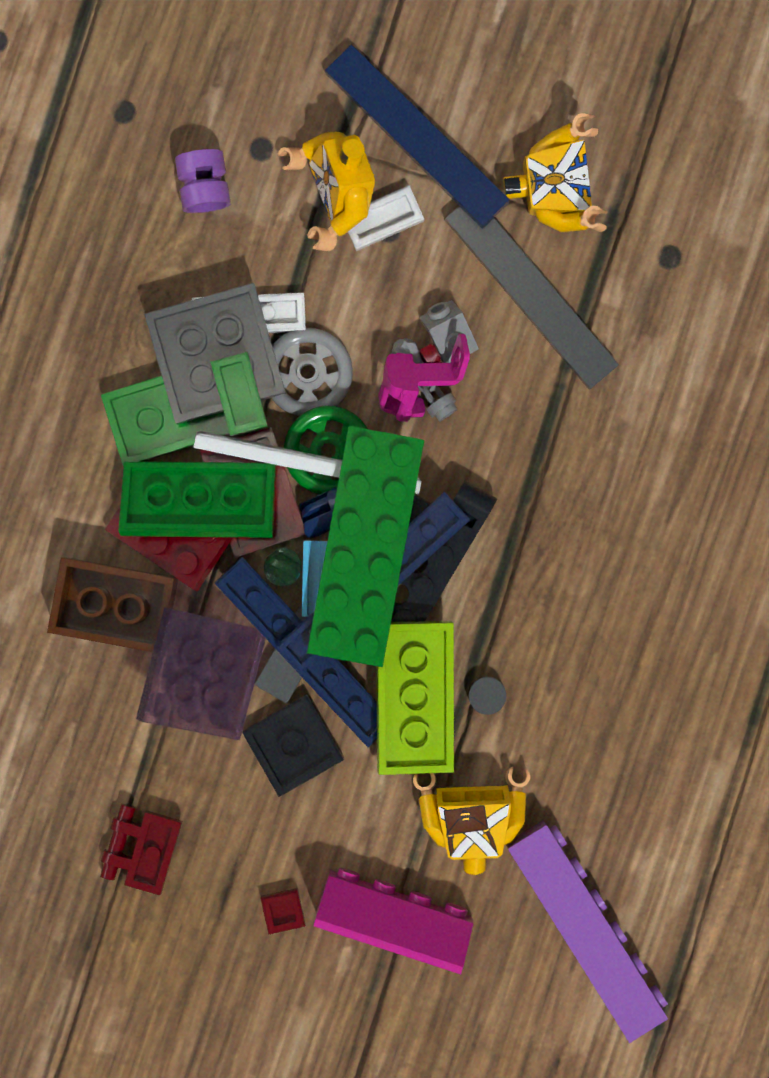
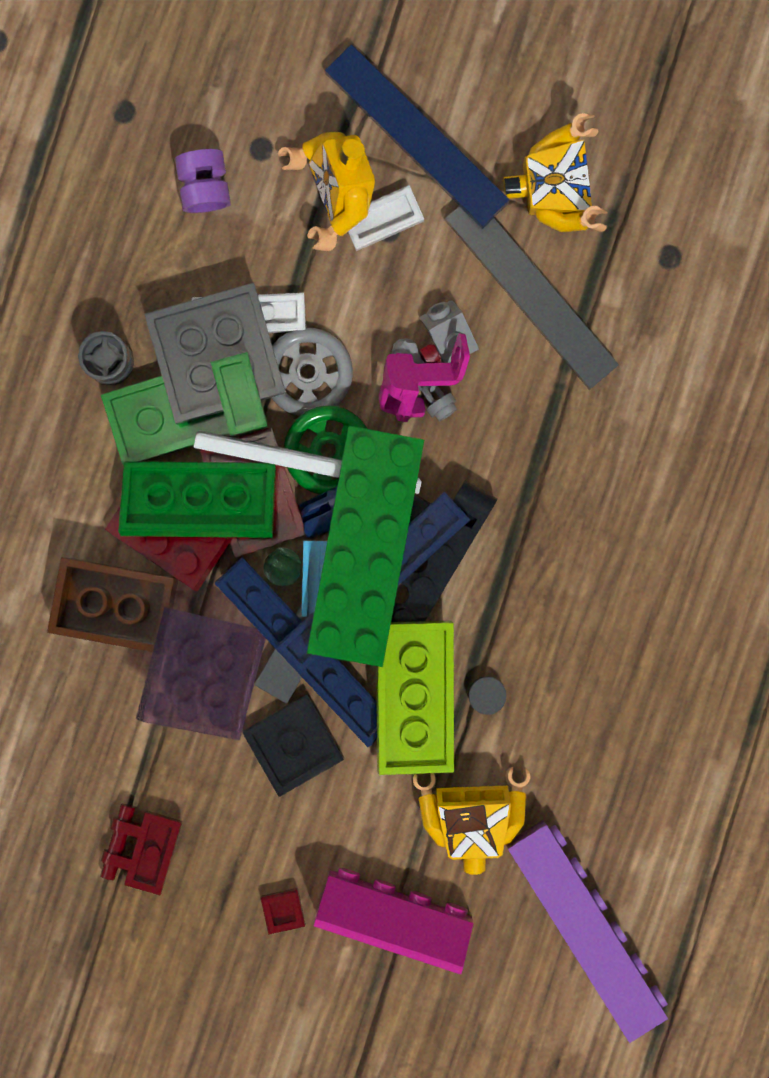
(106, 358): none -> dark grey wheel

